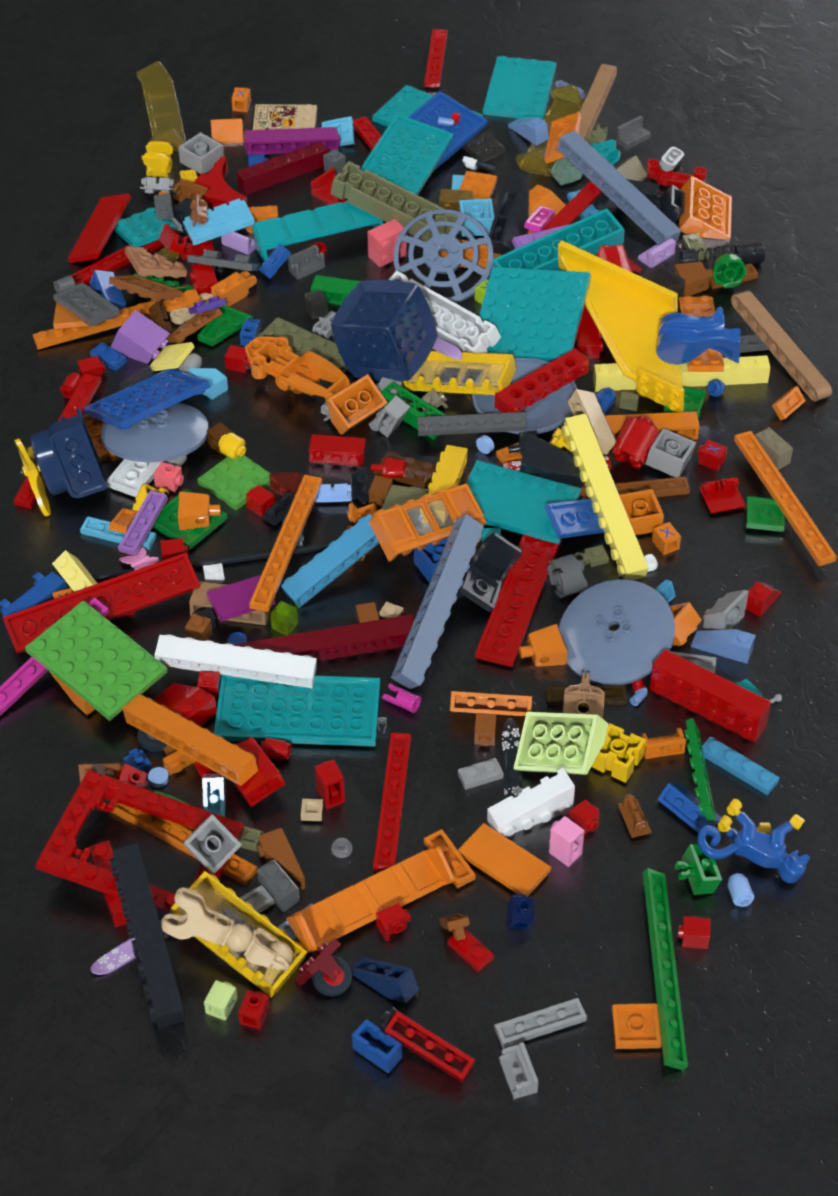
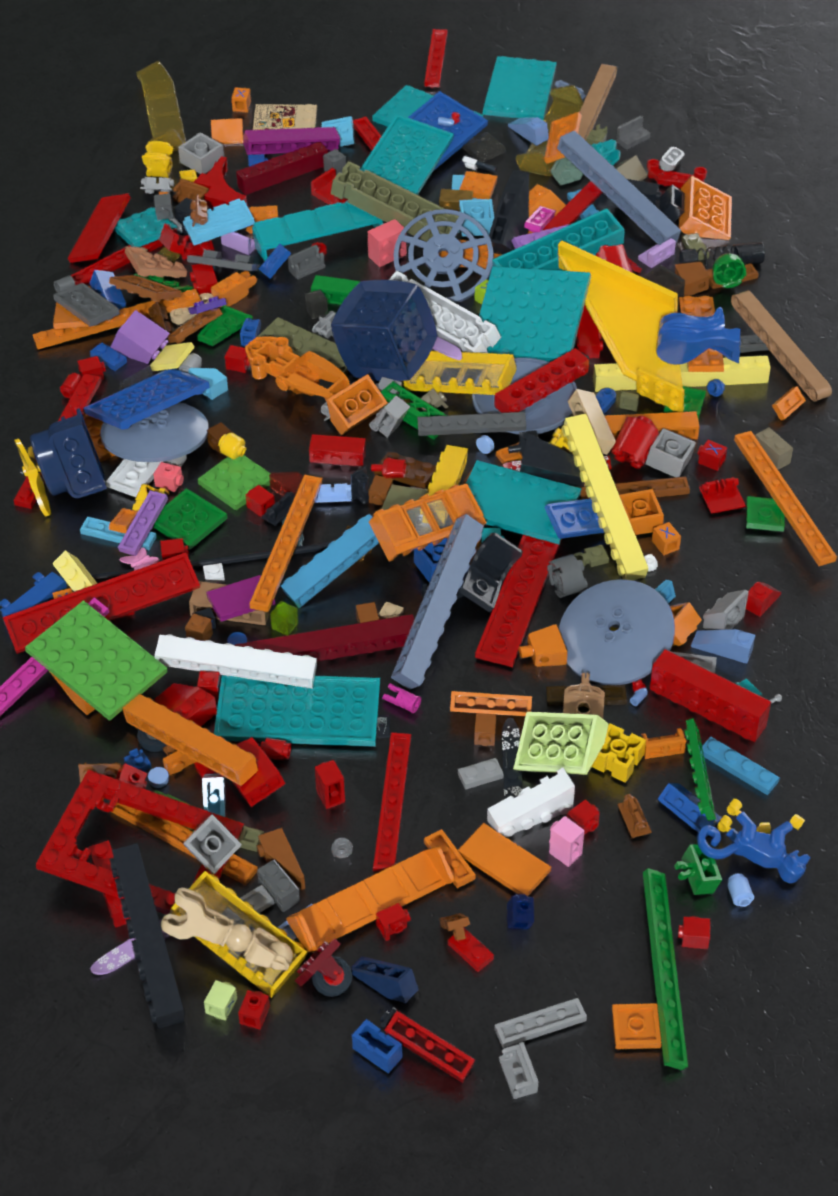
(195, 510): orange torso -> none
(312, 810): tan plate -> none
(355, 514): orange bracket -> none

